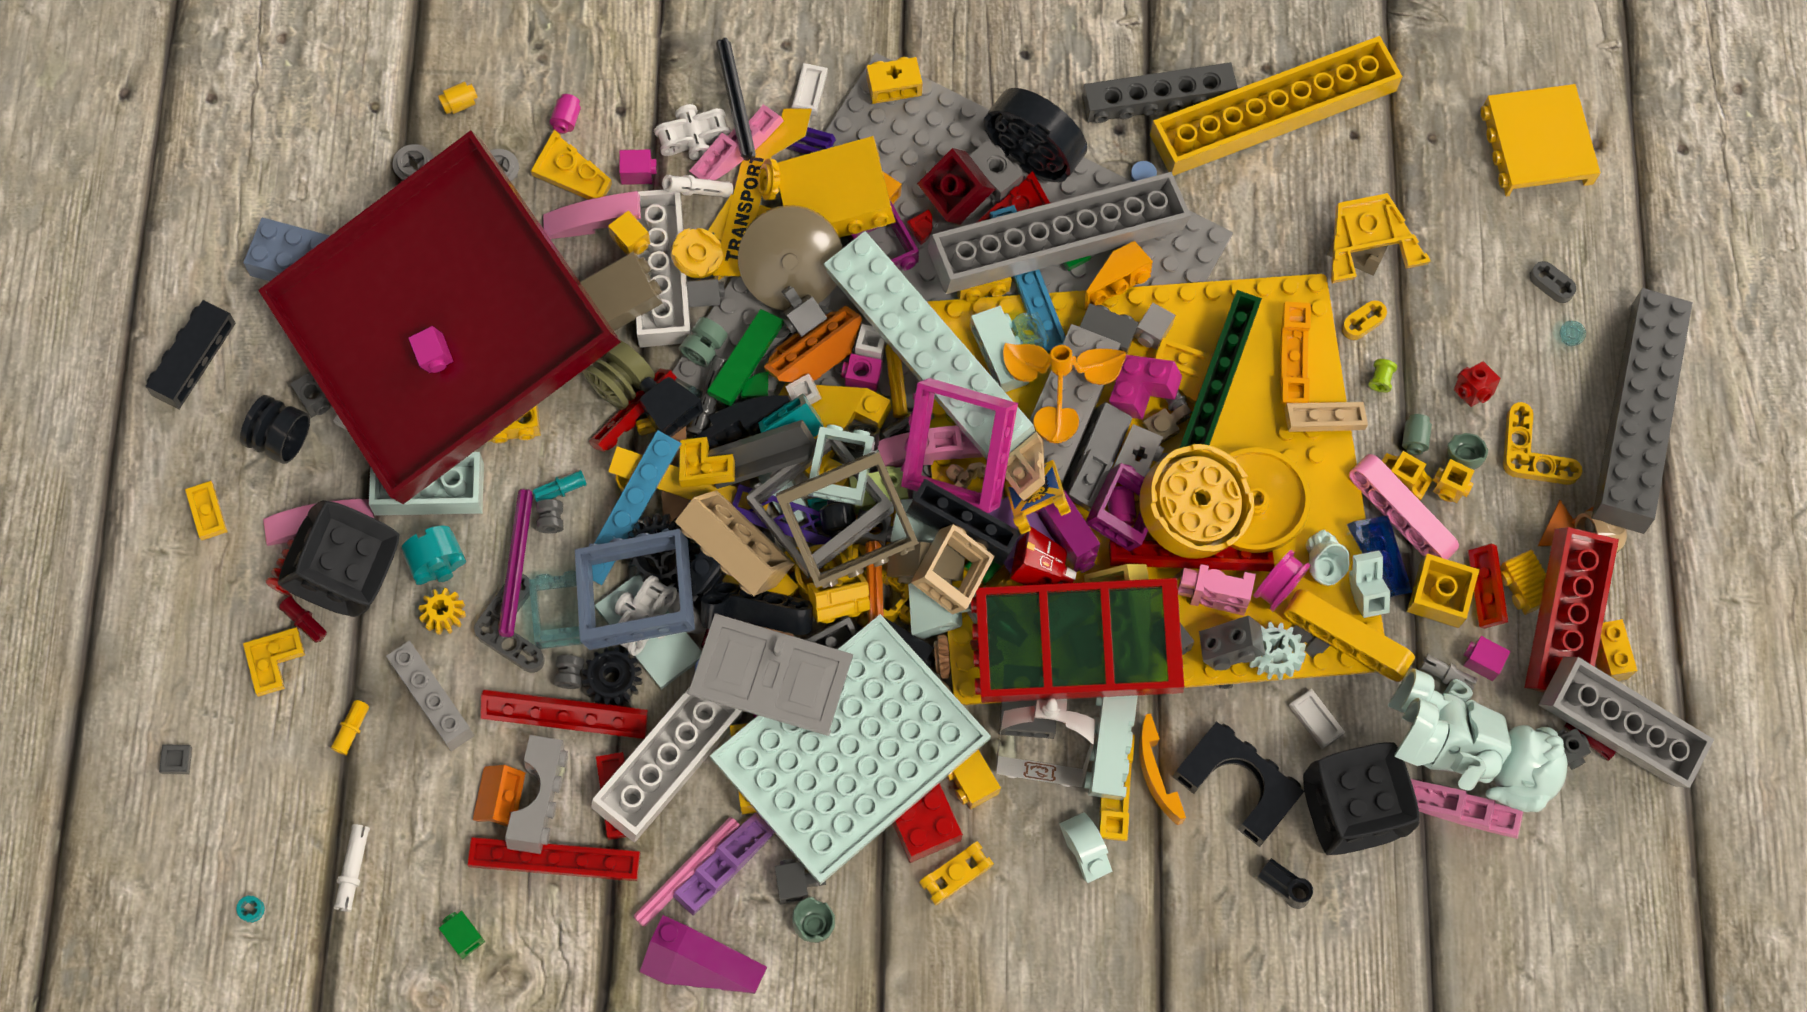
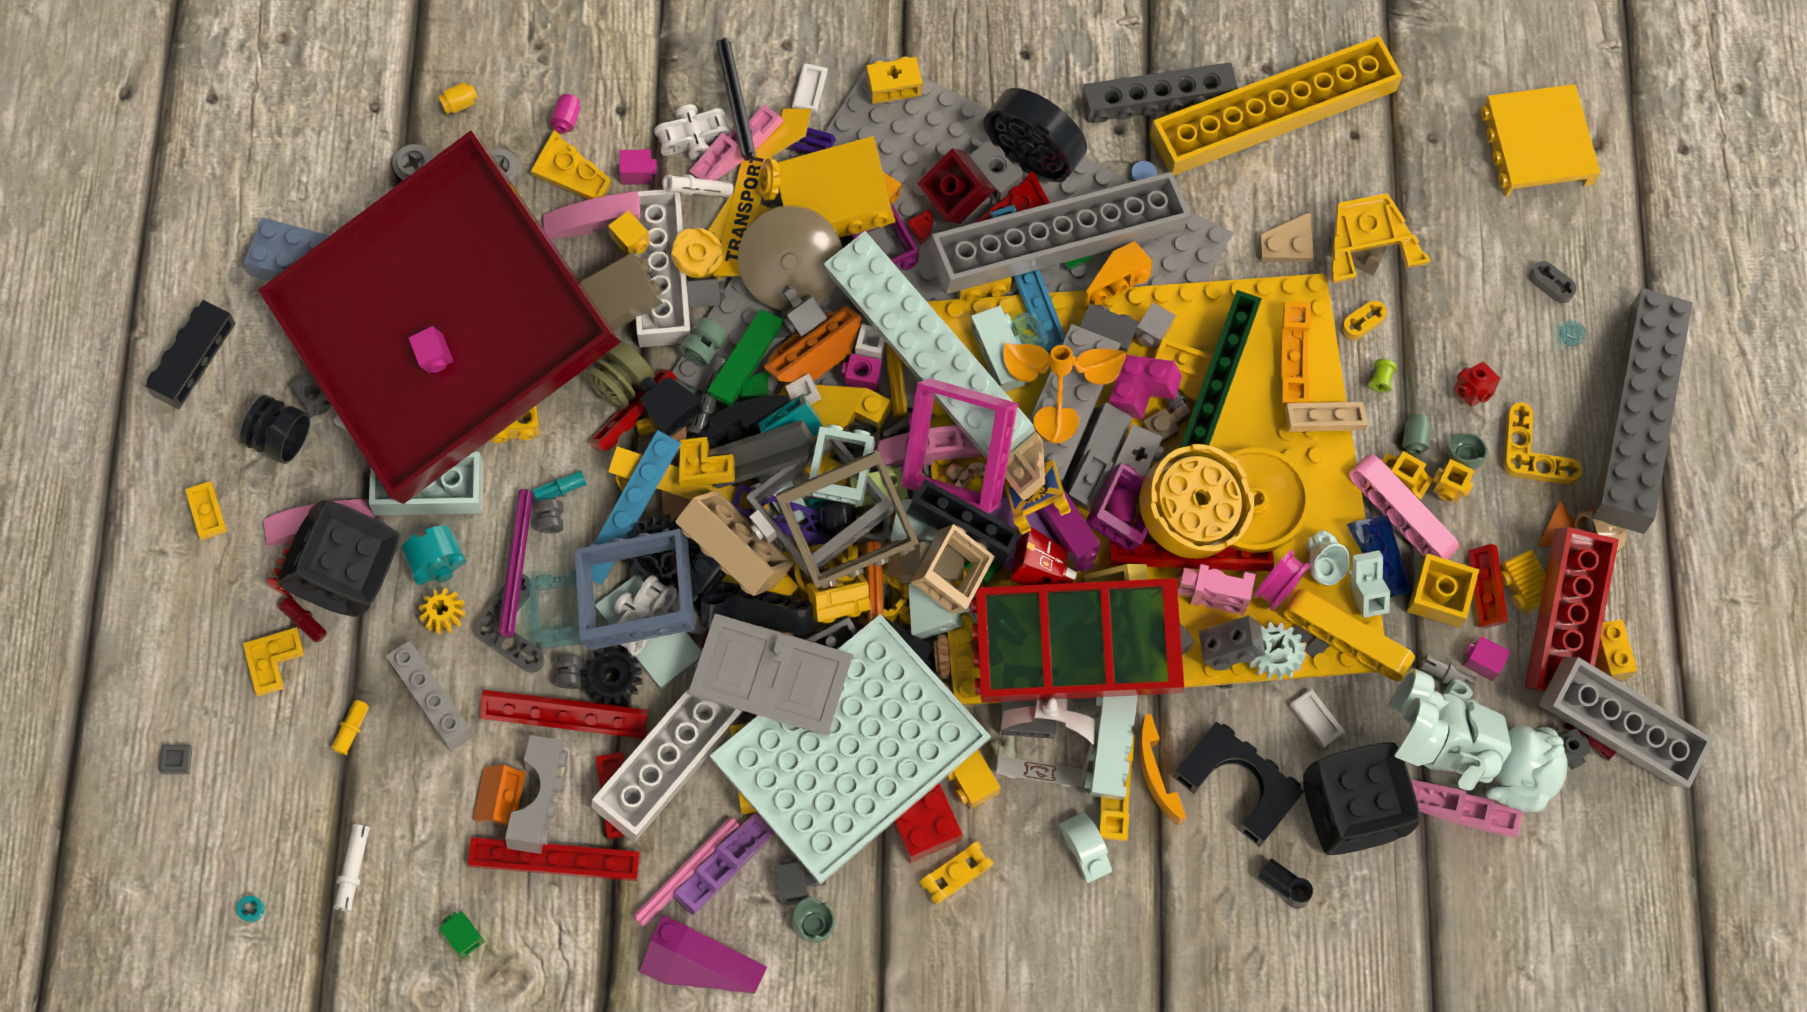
(762, 528): none -> white plate
(1288, 242): none -> tan wing

